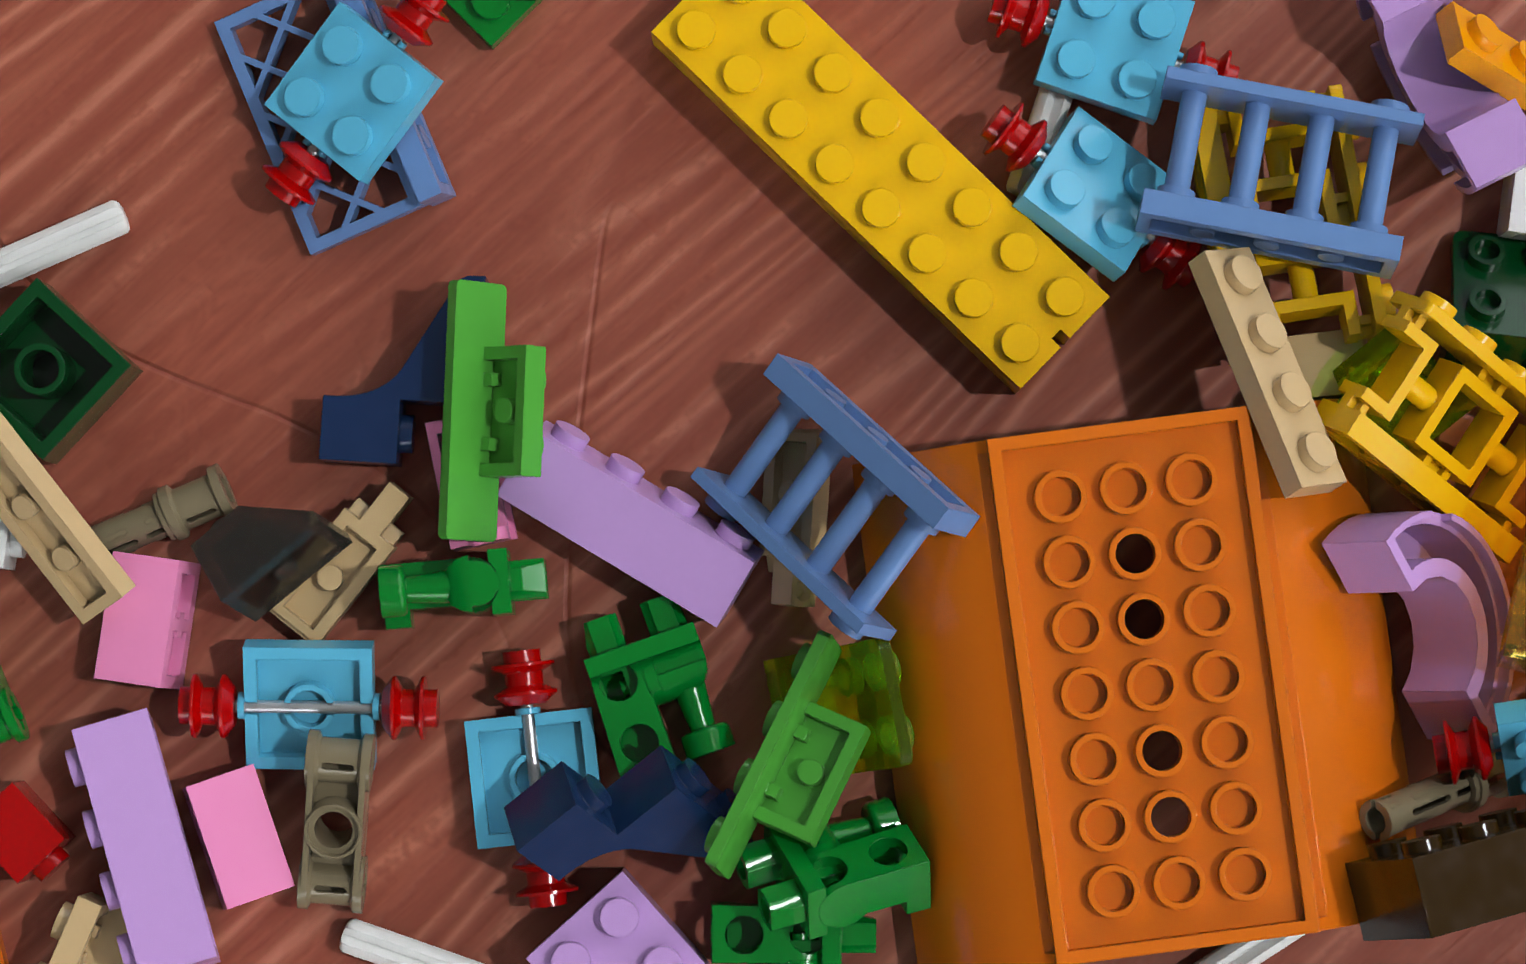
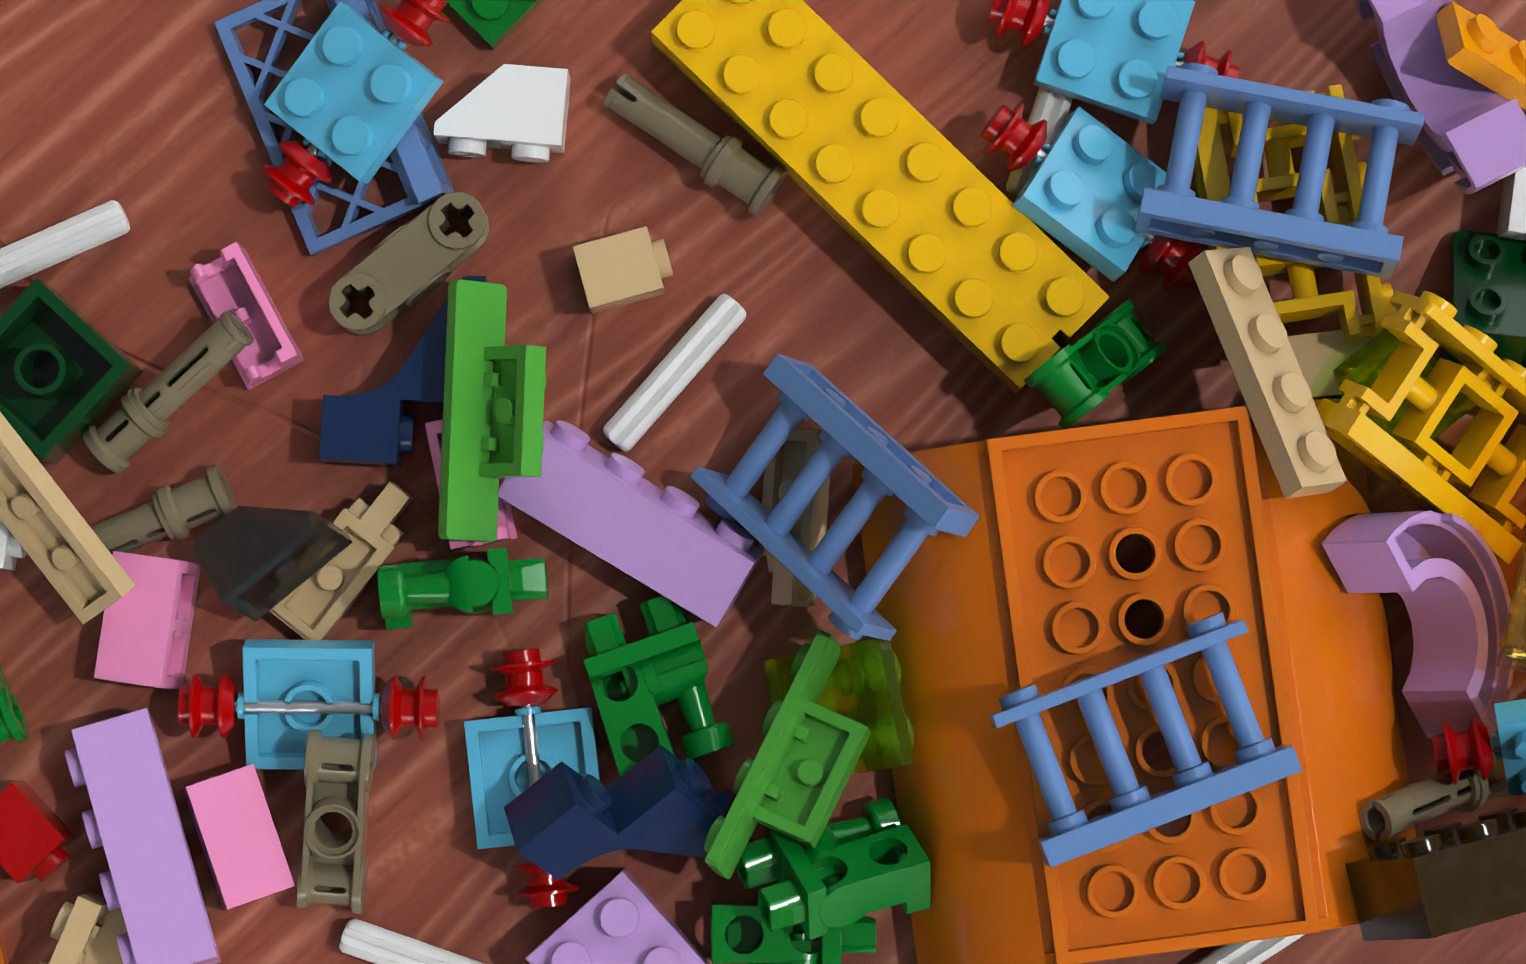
(148, 410): none -> dark tan pin
(236, 287): none -> bright pink hinge
(409, 264): none -> dark tan piece
(511, 110): none -> white slope
(622, 269): none -> tan brick
(674, 372): none -> white axle
(720, 159): none -> dark tan pin
(1085, 372): none -> green piece
(1194, 781): none -> medium blue fence

